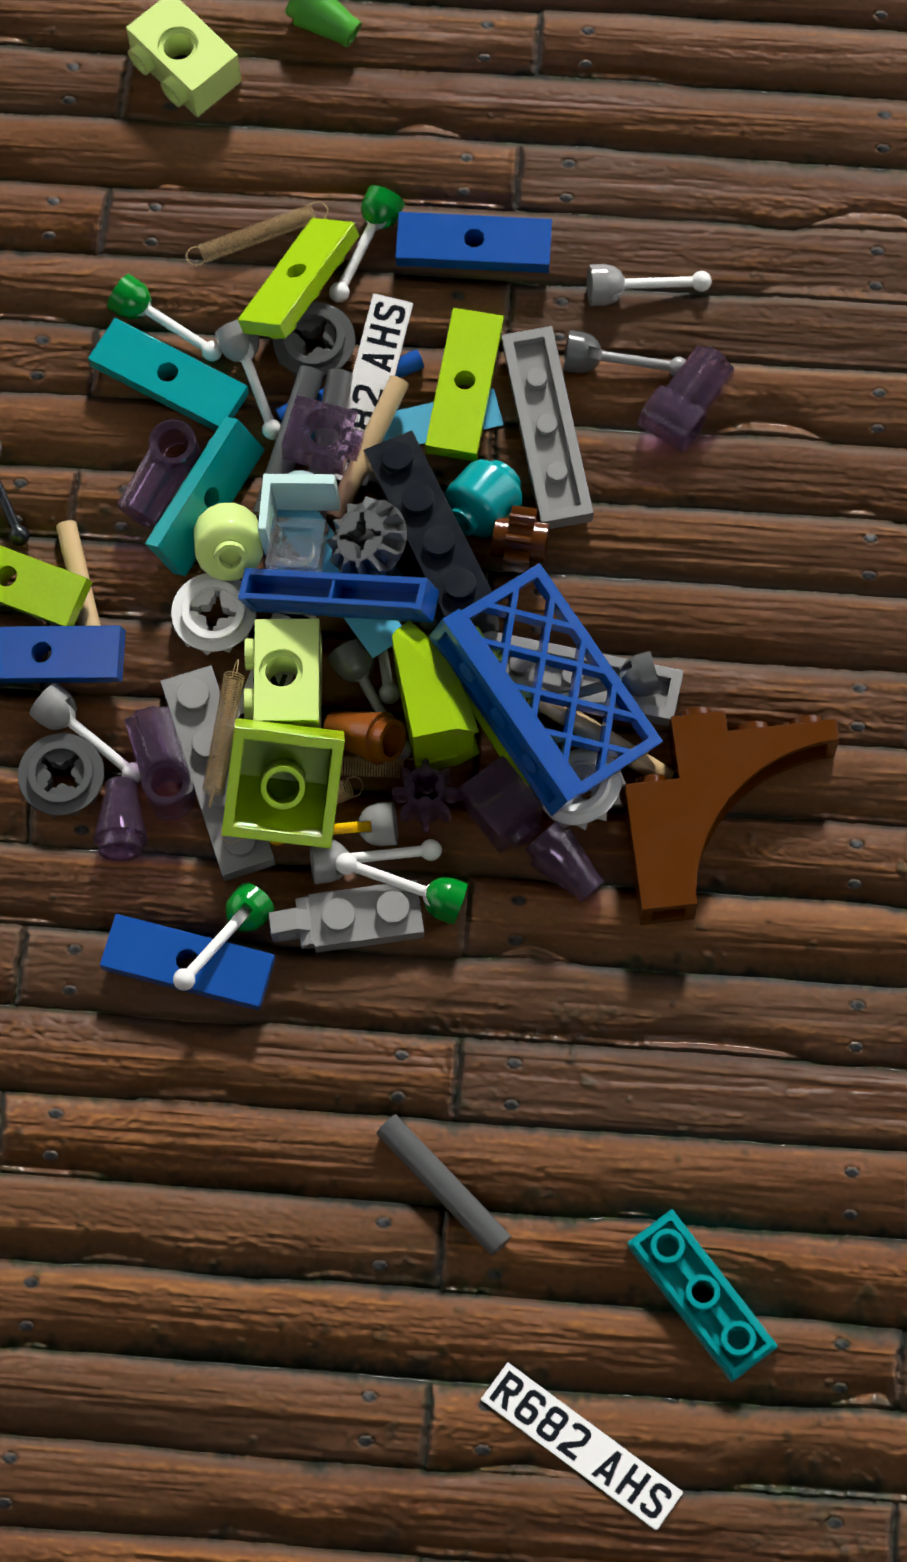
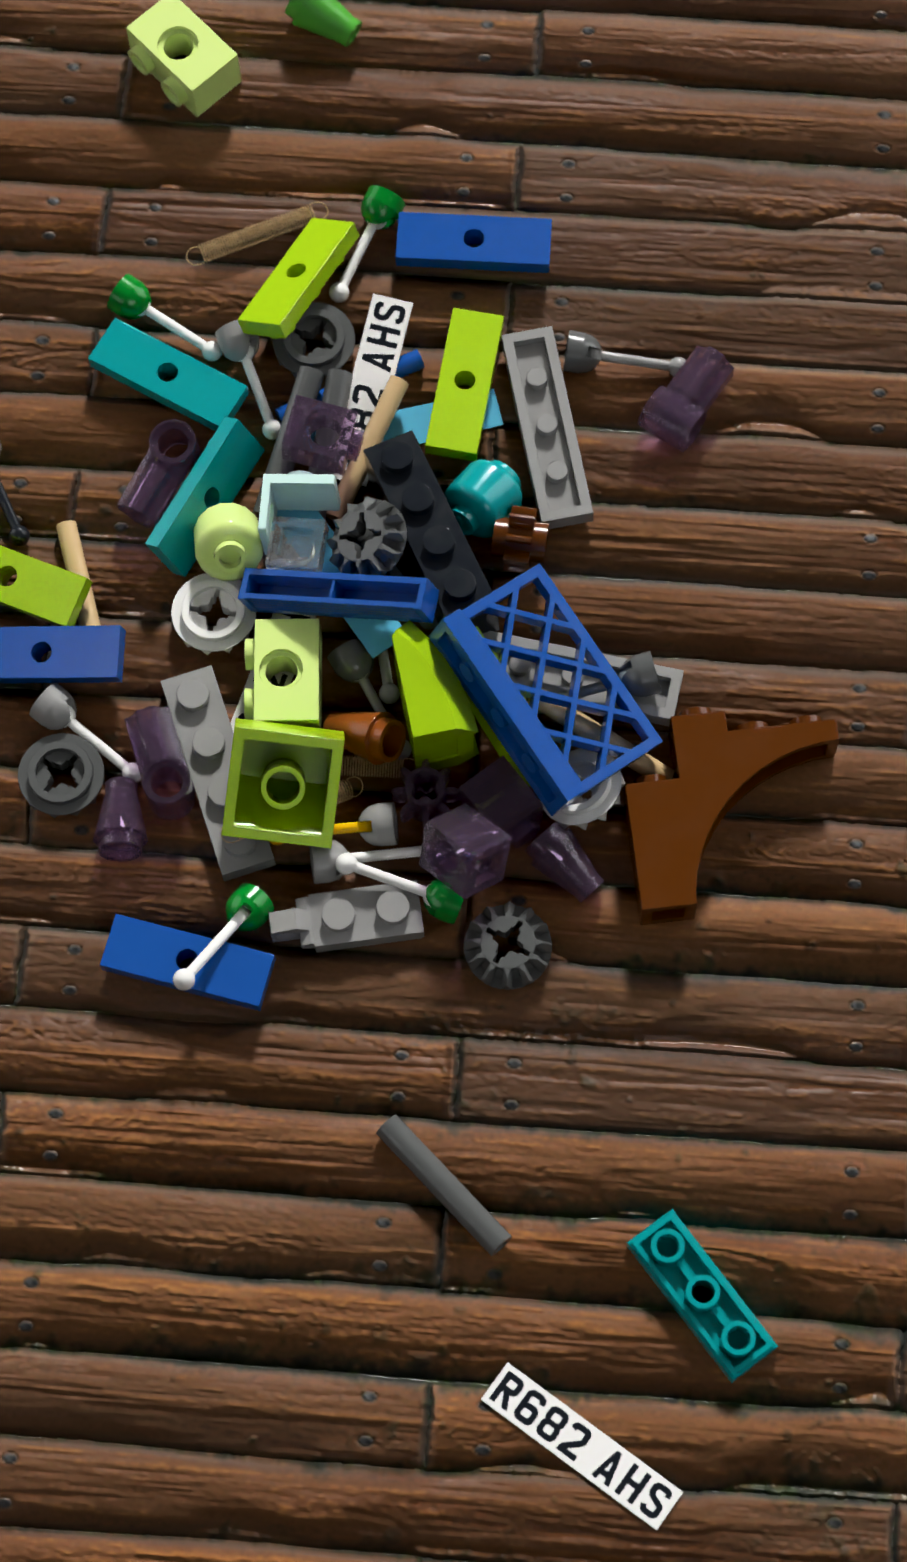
(232, 682): tan piece -> none
(465, 850): none -> clear purple brick
(514, 969): none -> dark grey gear
(607, 283): hinge -> none

